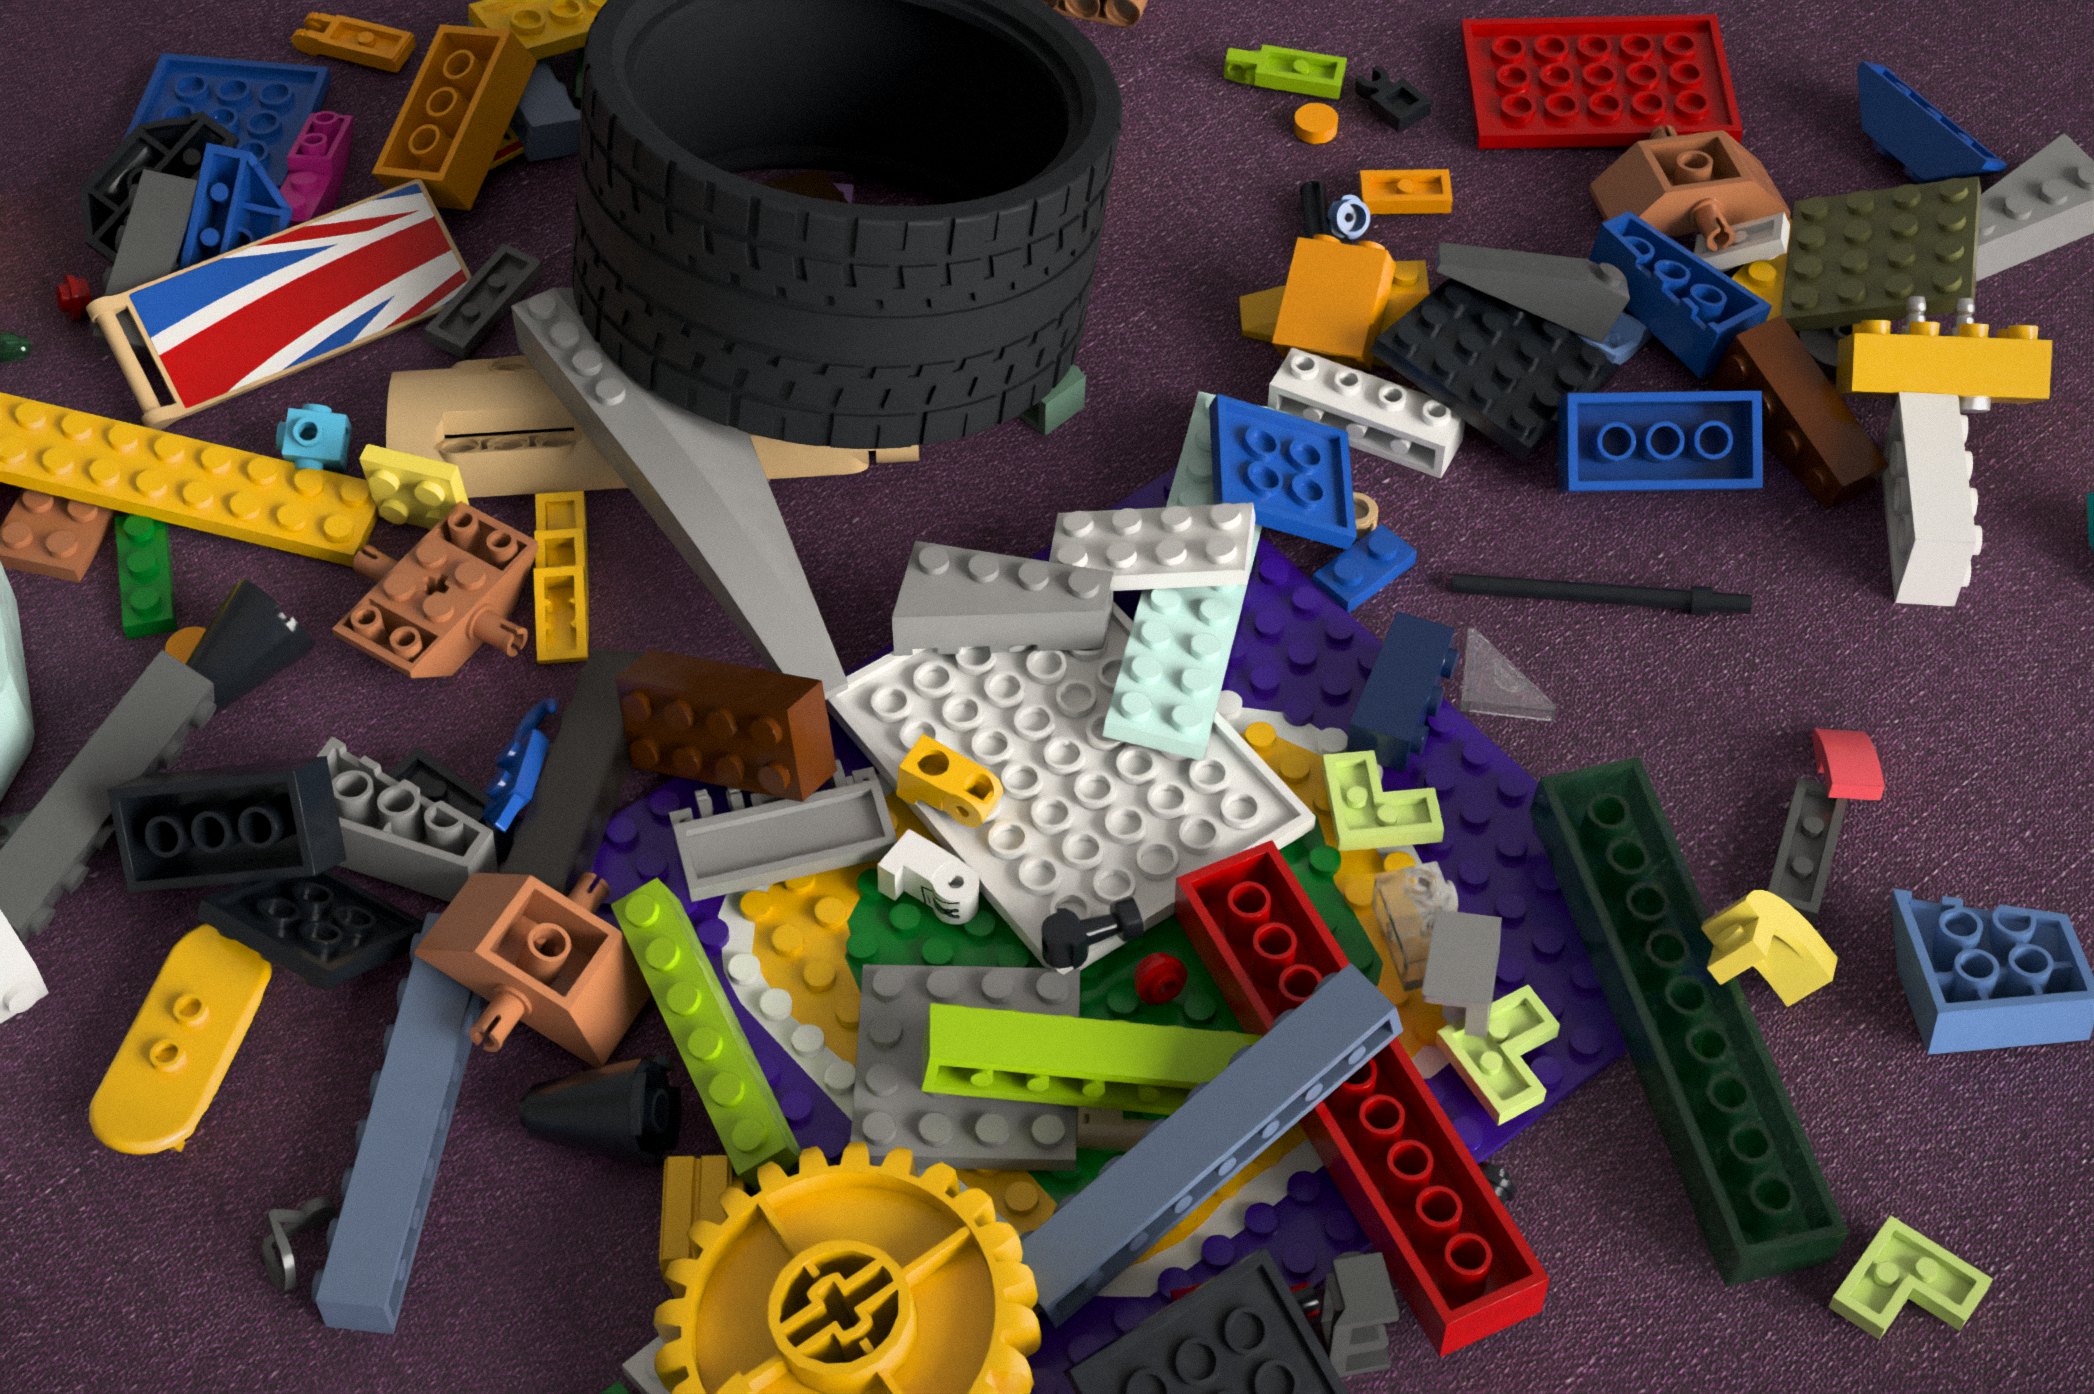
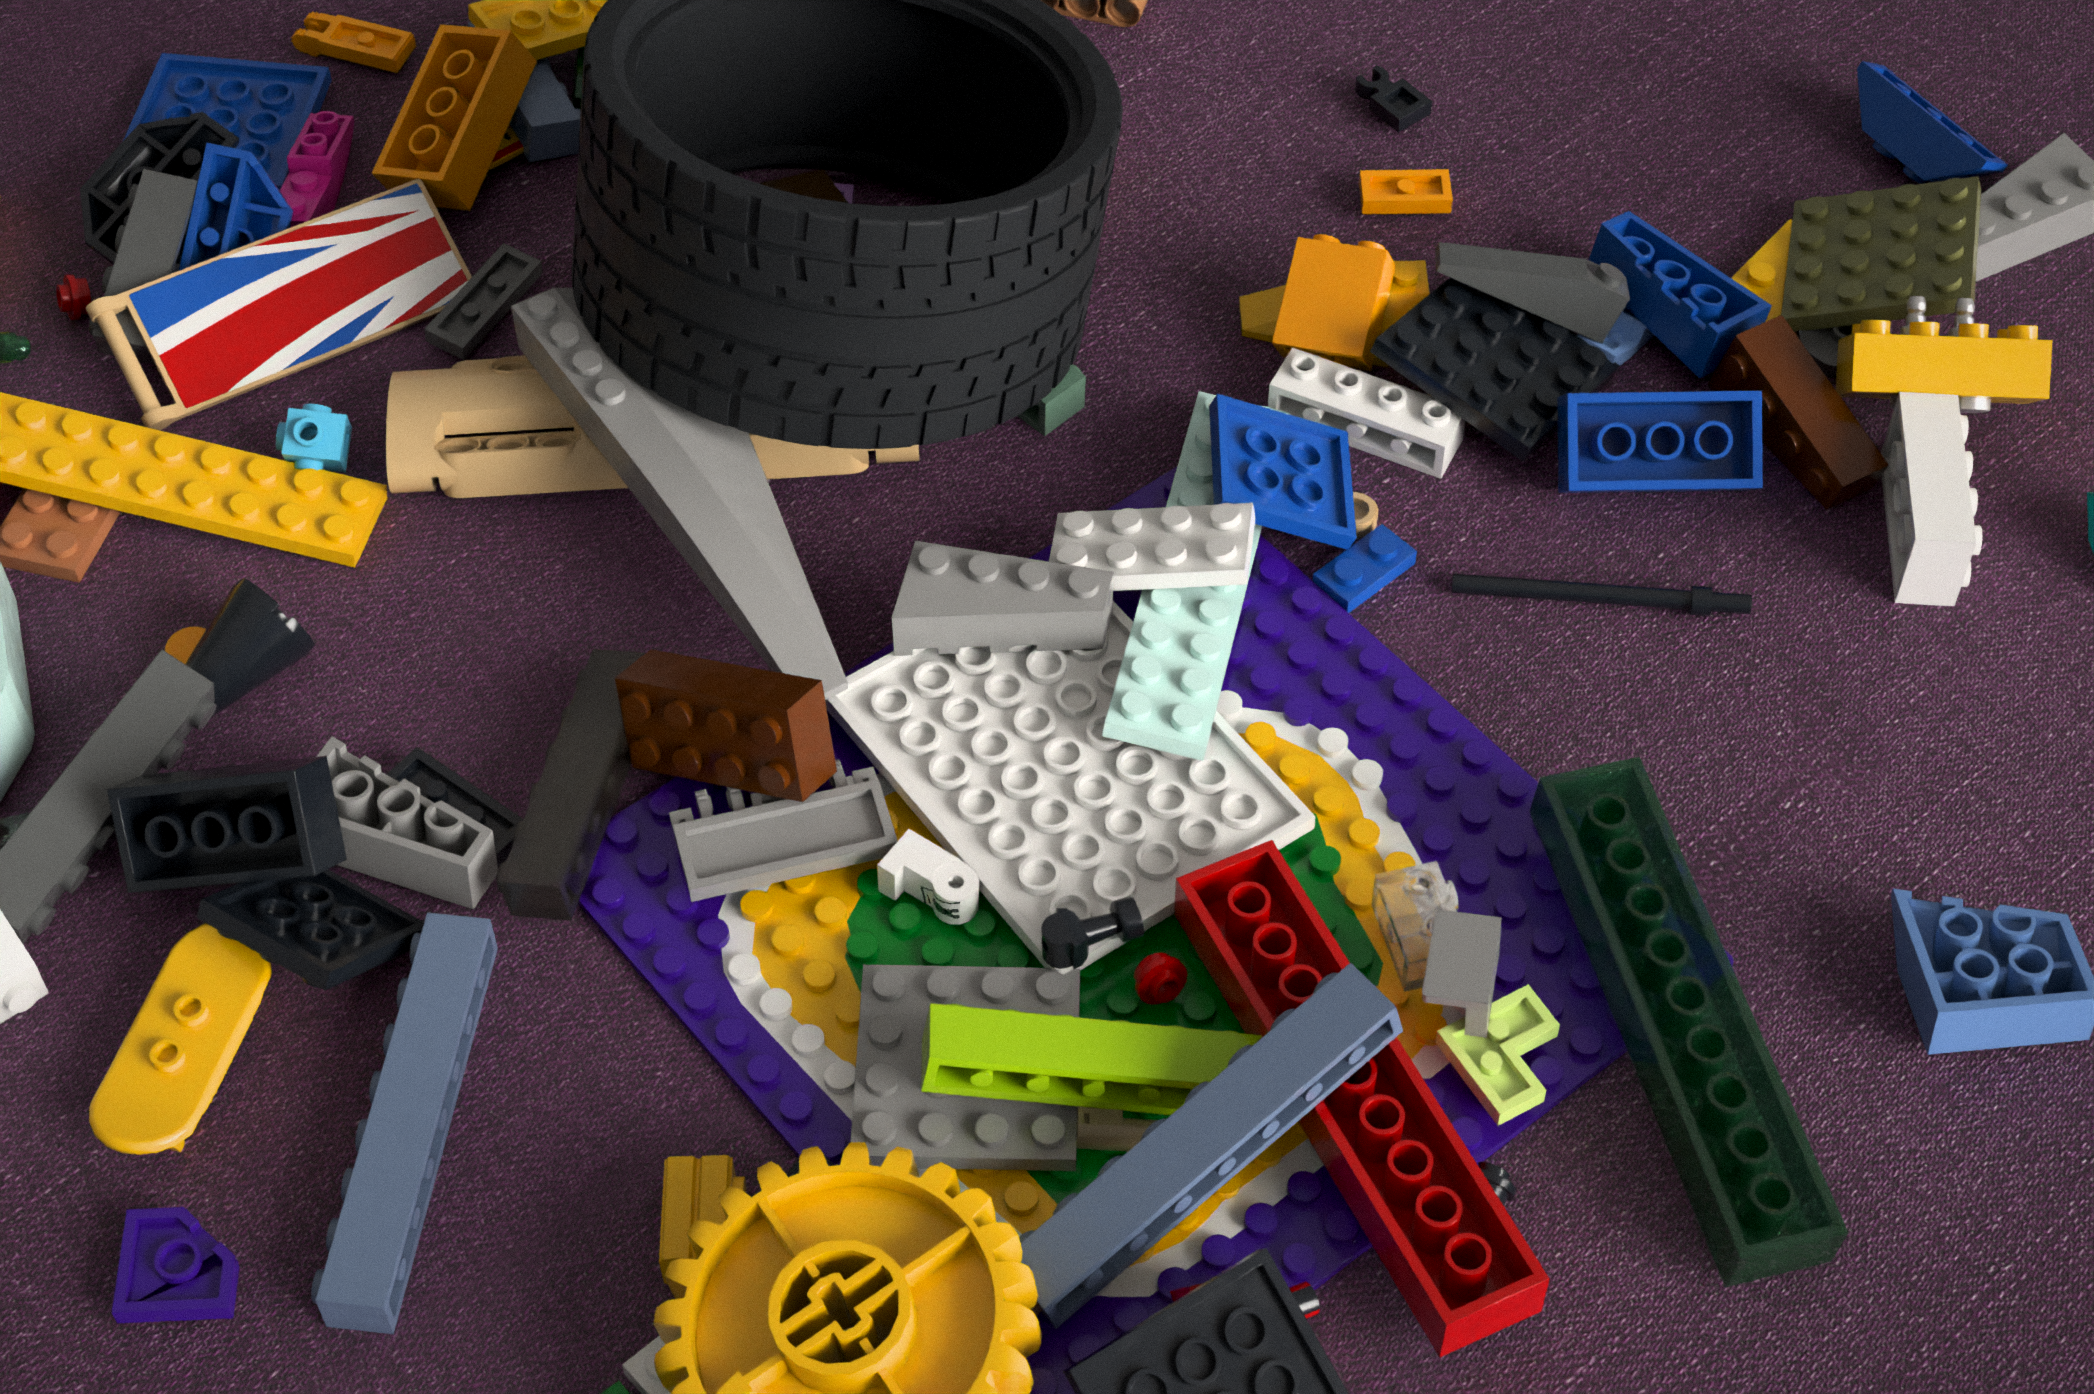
(145, 576): green plate -> none
(172, 1270): none -> dark purple plate
(310, 1216): dark grey piece -> none
(411, 486): light yellow plate -> none
(442, 596): nougat slope -> none
(518, 767): blue plate -> none
(540, 962): nougat slope -> none
(561, 578): yellow slope -> none
(609, 1111): black cone -> none
(706, 1031): lime brick -> none
(947, 782): yellow leg -> none
(1287, 70): lime hinge -> none
(1315, 123): light orange tile -> none
(1315, 209): black axle -> none
(1352, 1313): dark grey window -> none
(1359, 217): medium blue plate -> none
(1373, 818): yellowish green plate -> none
(1403, 691): dark blue brick -> none
(1497, 686): clear tile -> none
(1596, 79): red plate -> none
(1689, 185): nougat slope -> none
(1753, 241): white plate -> none
(1774, 940): light yellow arch -> none
(1807, 848): dark grey plate -> none
(1848, 764): coral slope -> none
(1904, 1267): yellowish green plate -> none

